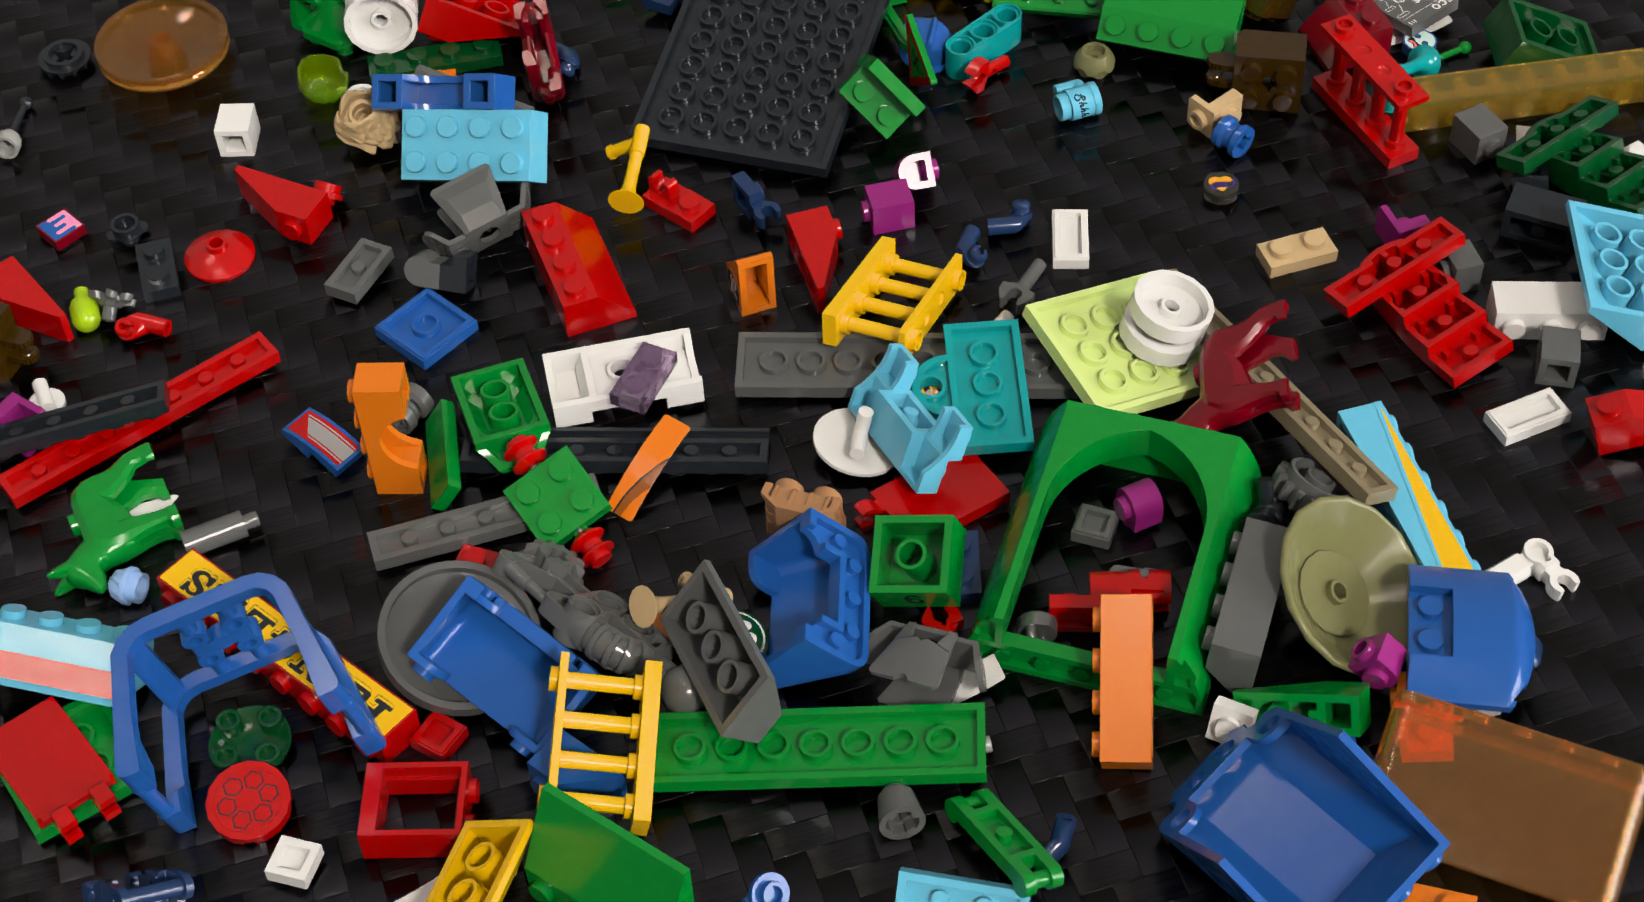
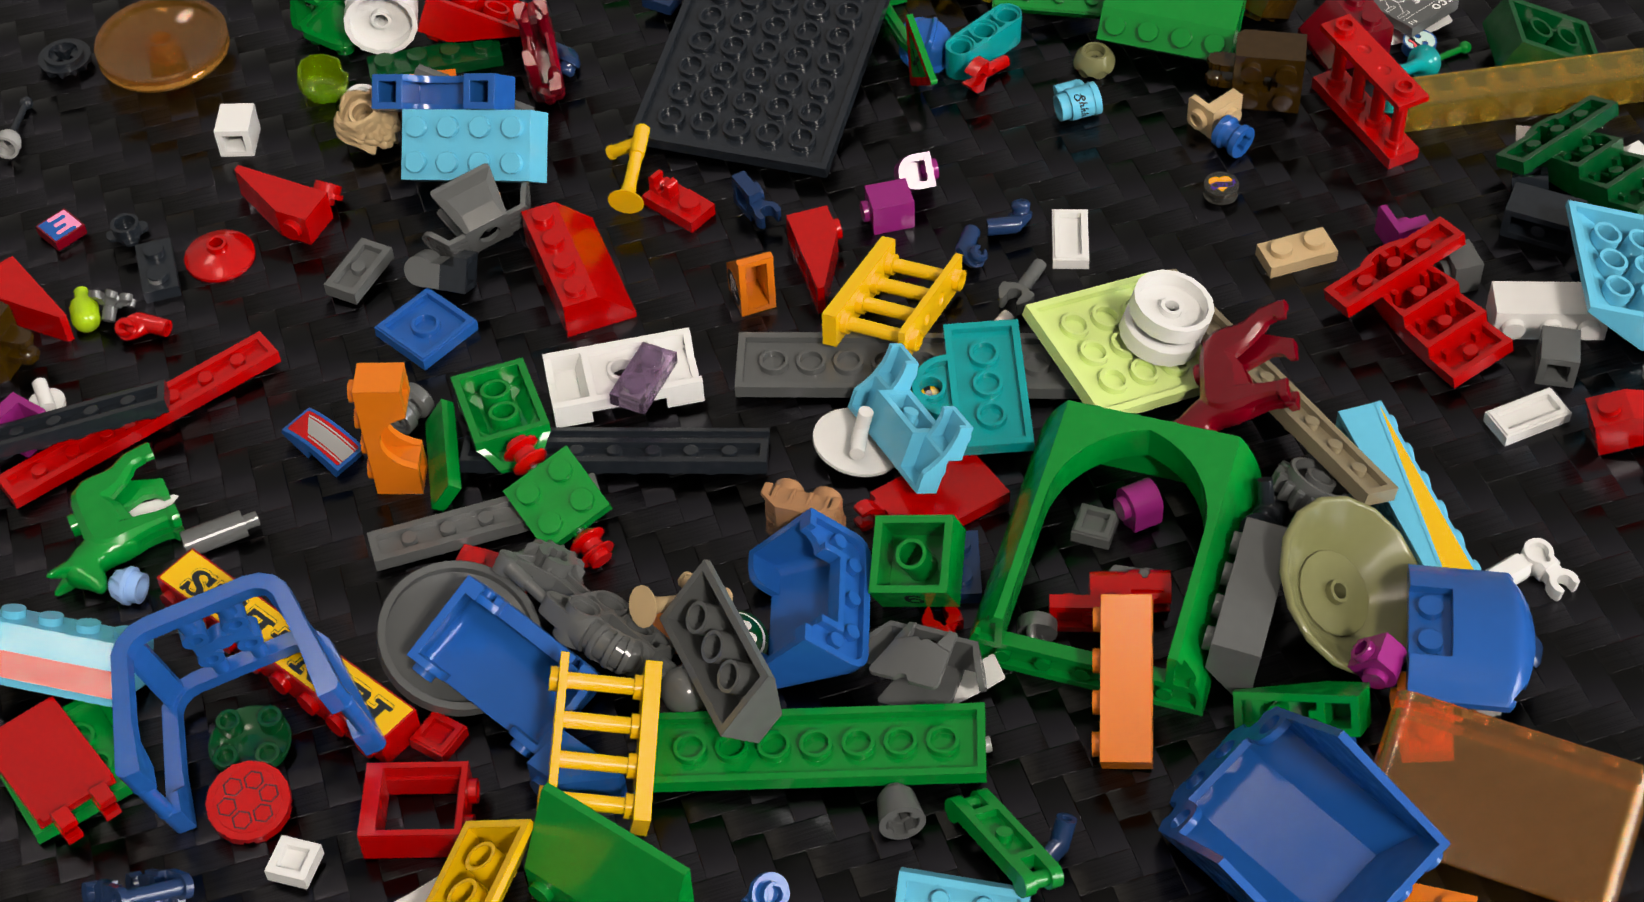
(647, 466): orange sticker -> none
(879, 96): green bracket -> none
(1228, 716): white plate -> none
(1478, 133): dark grey brick -> none

